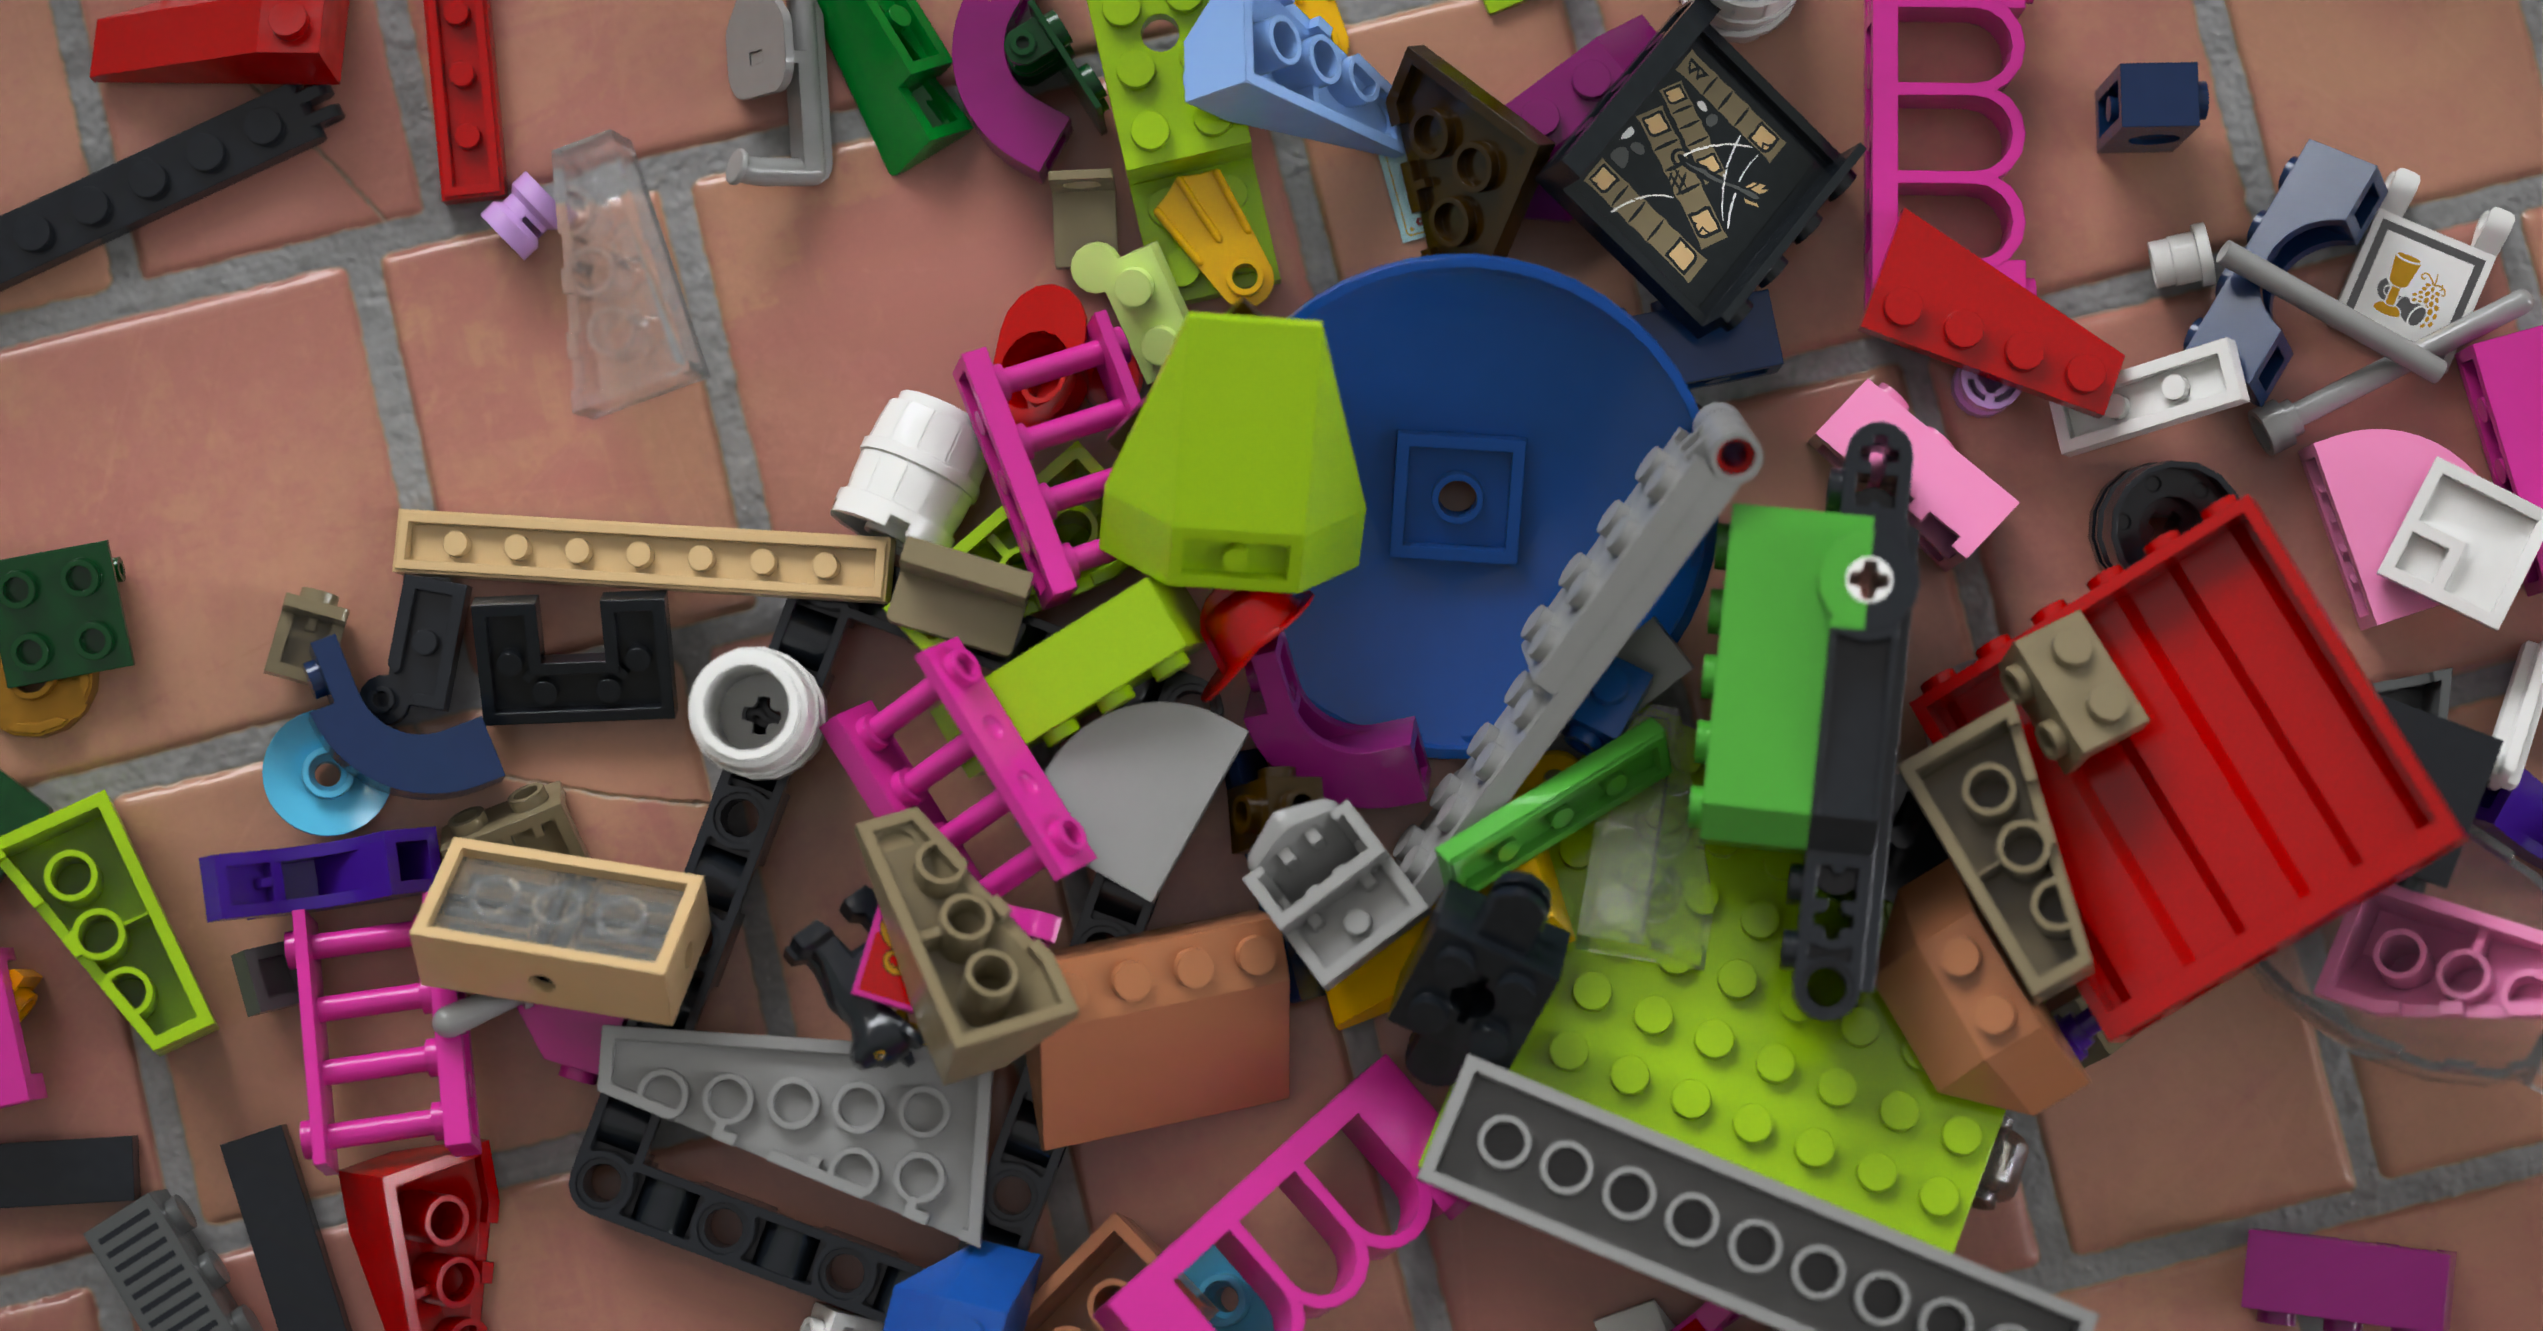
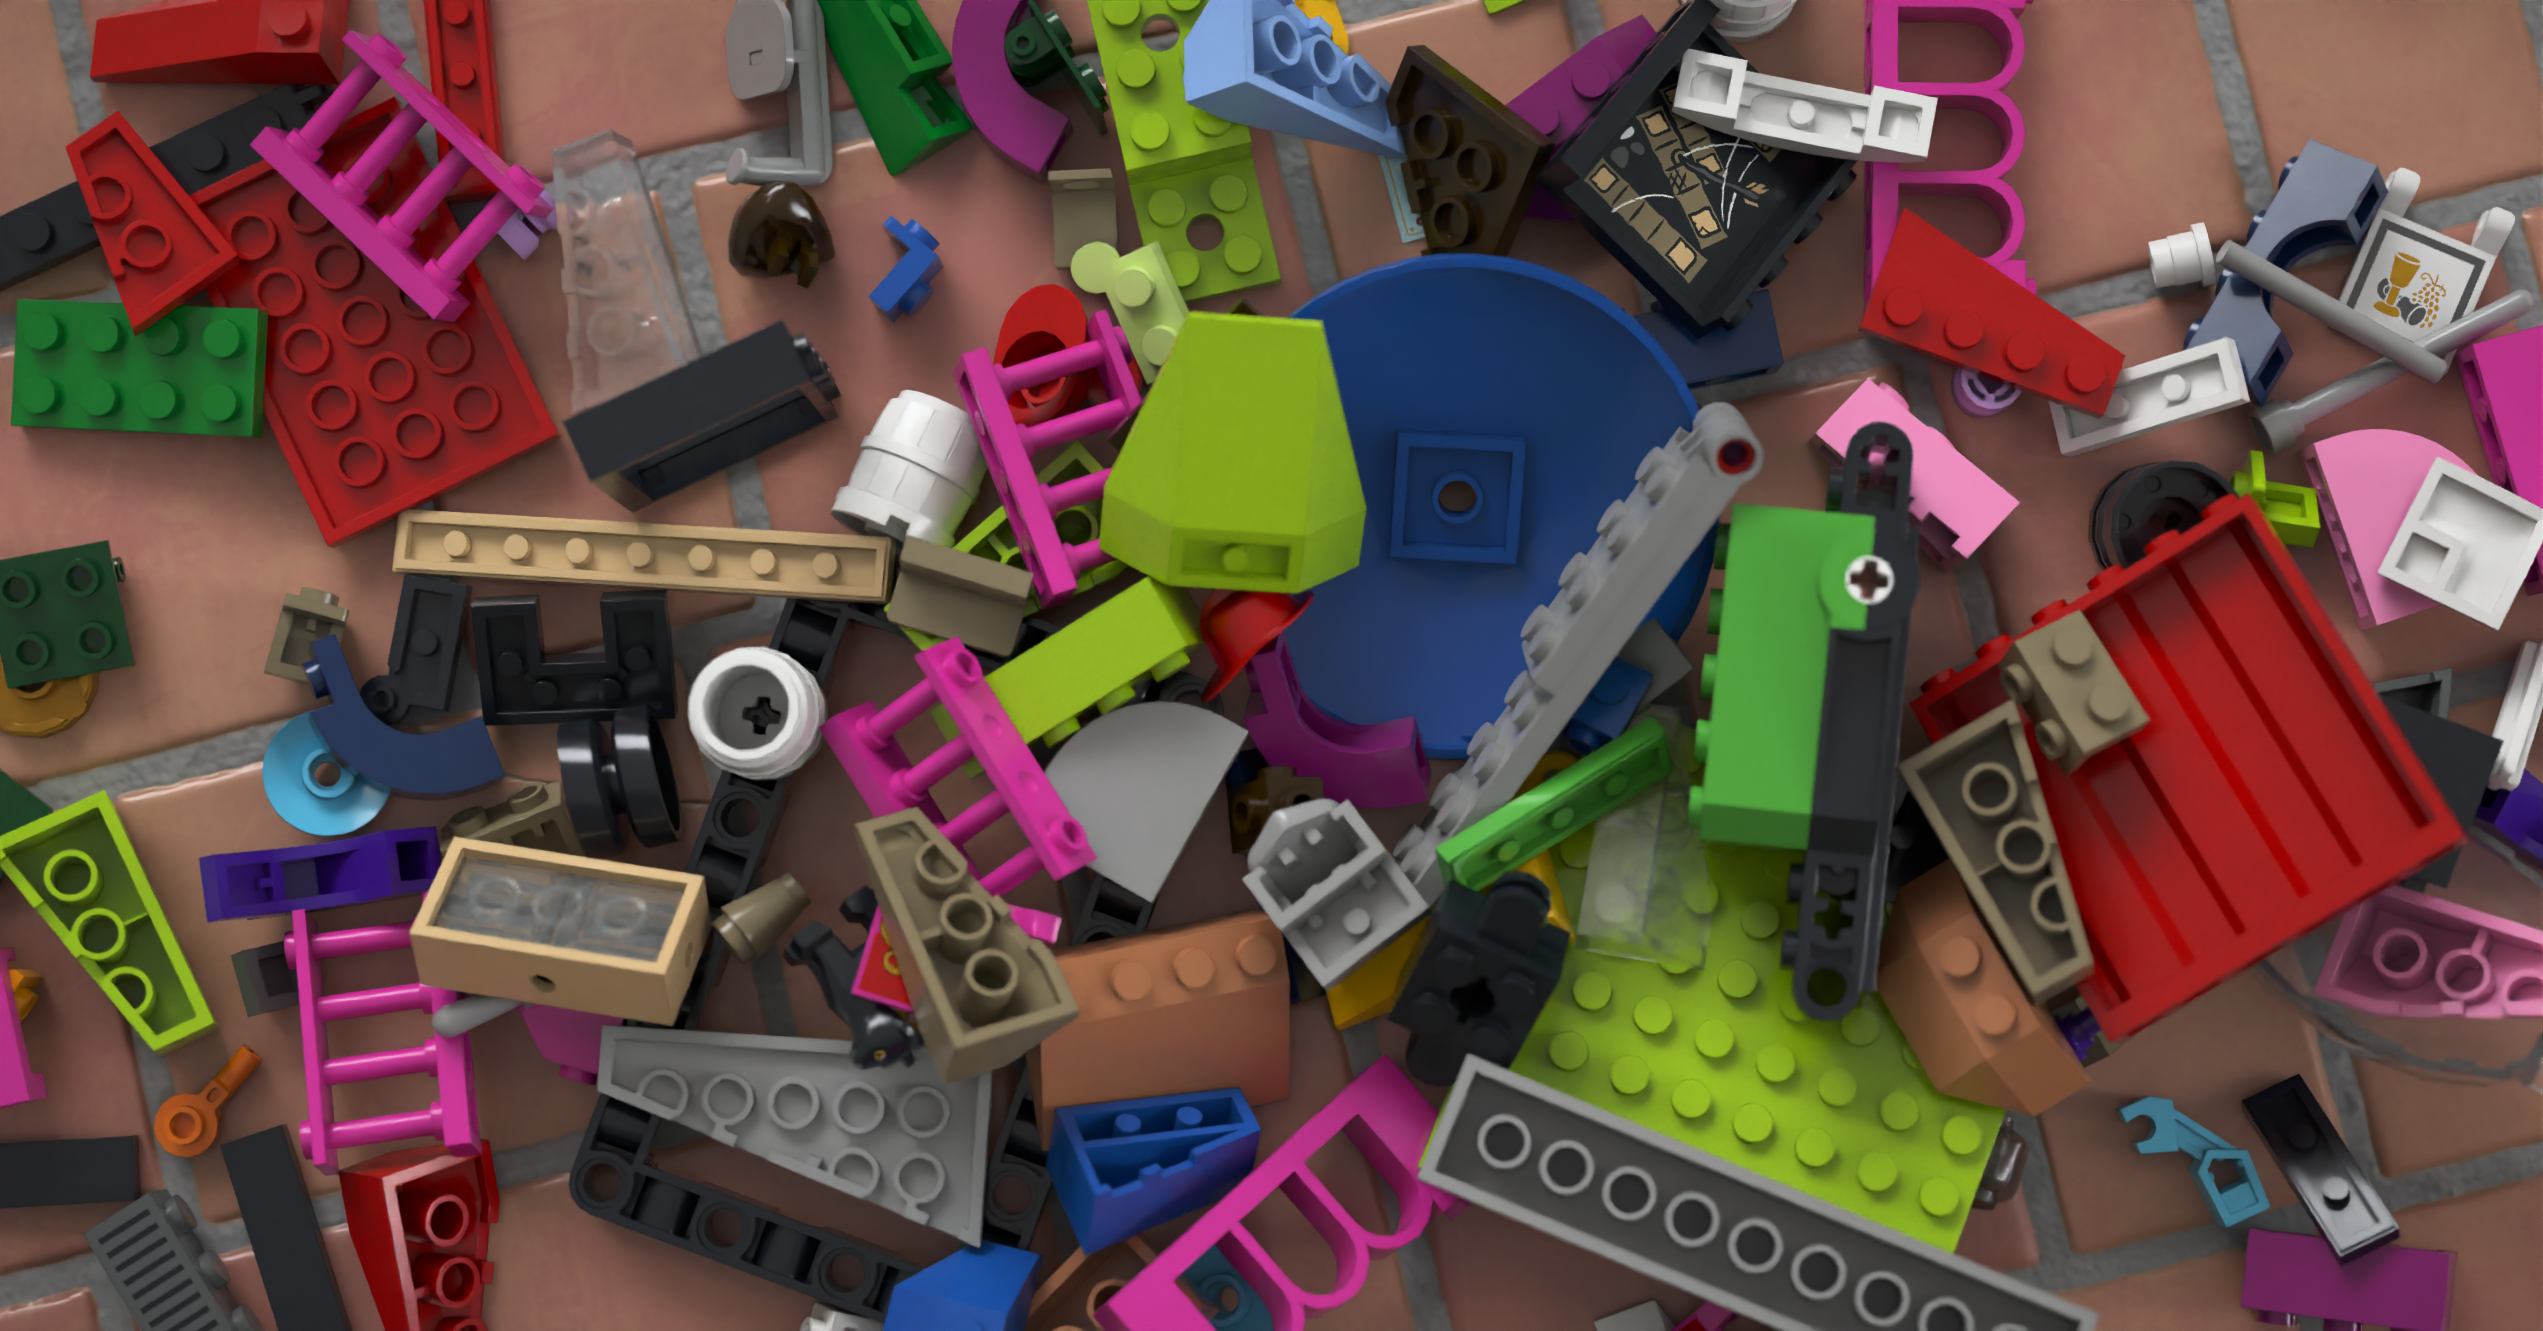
(146, 223): none -> red wing
(182, 375): none -> green plate
(191, 1122): none -> orange plate
(344, 195): none -> dark pink fence
(358, 378): none -> red plate
(619, 782): none -> black wheel
(704, 416): none -> black window
(760, 917): none -> dark tan cone
(779, 234): none -> dark brown piece
(907, 284): none -> blue bracket
(1148, 1160): none -> blue wedge
(1215, 234): yellow piece -> none
(1803, 115): none -> white slope
(2149, 107): dark blue brick -> none
(2177, 1132): none -> medium azure piece
(2288, 507): none -> lime bracket
(2320, 1169): none -> black tile

